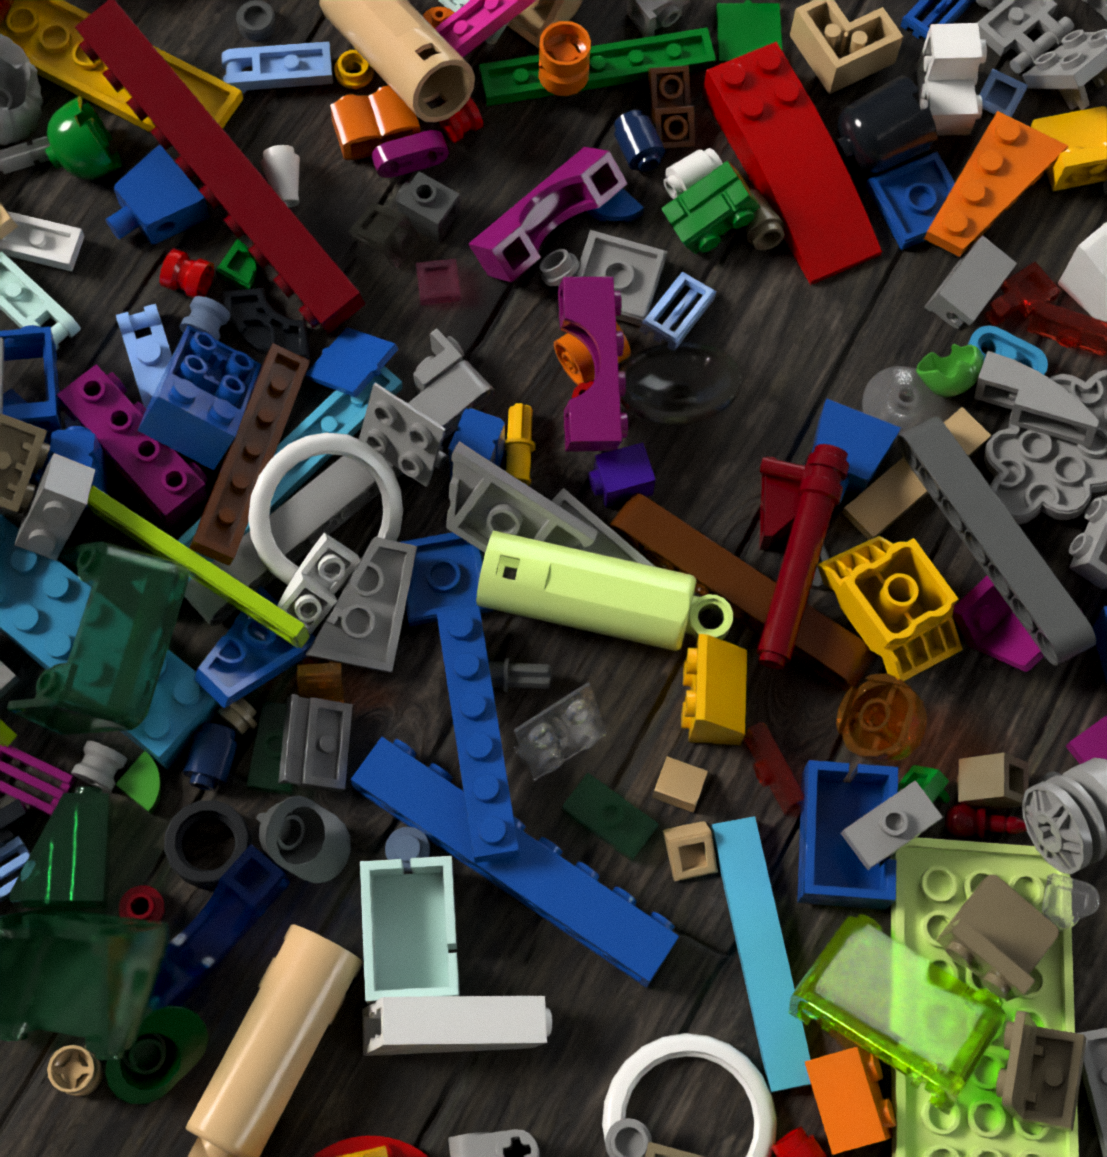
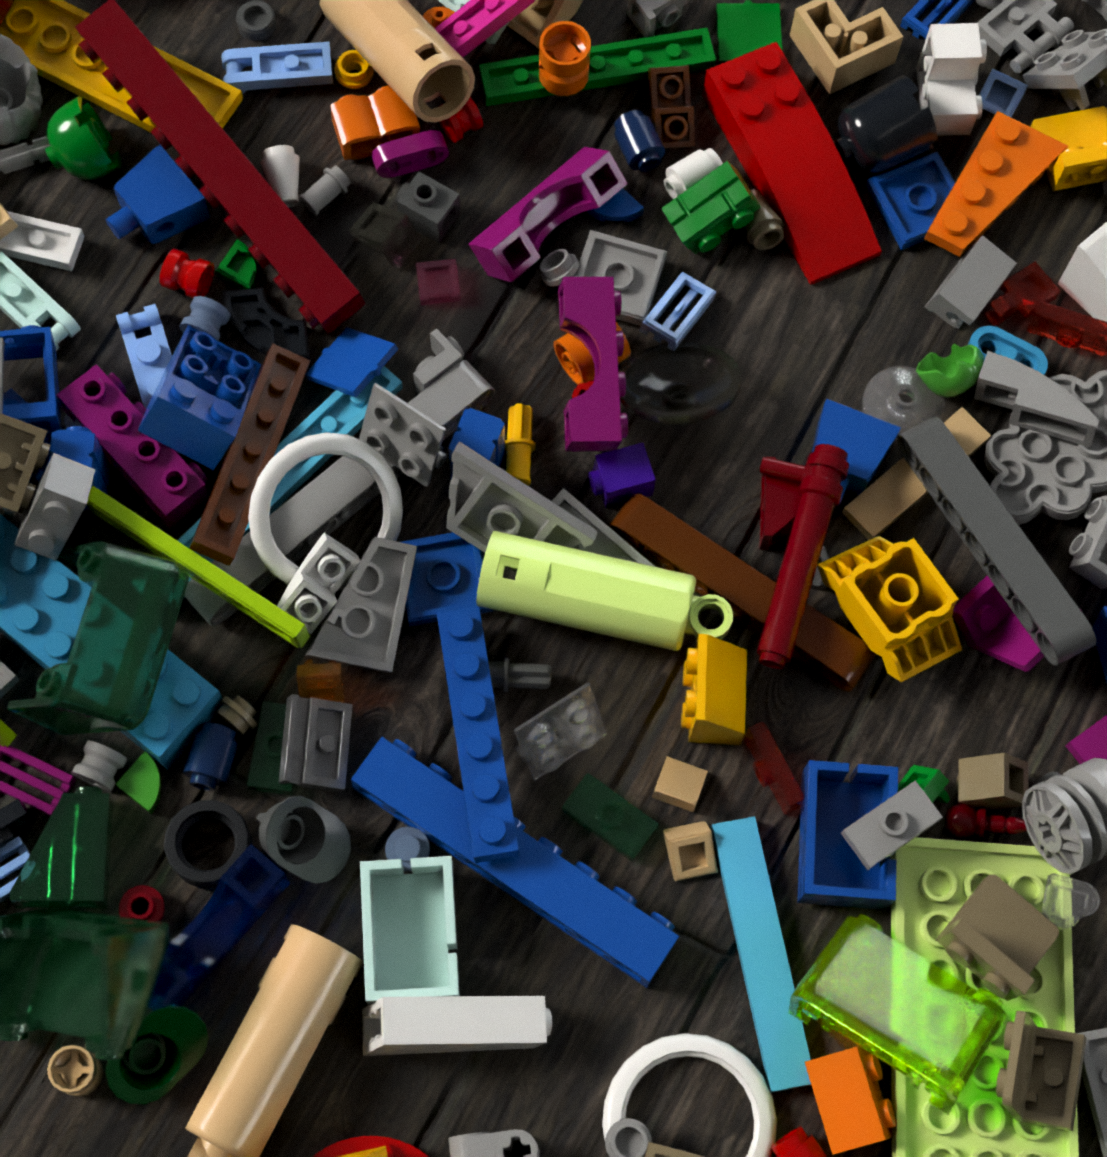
(247, 658): blue wing -> none
(325, 189): none -> light grey pin
(882, 719): clear orange cylinder -> none

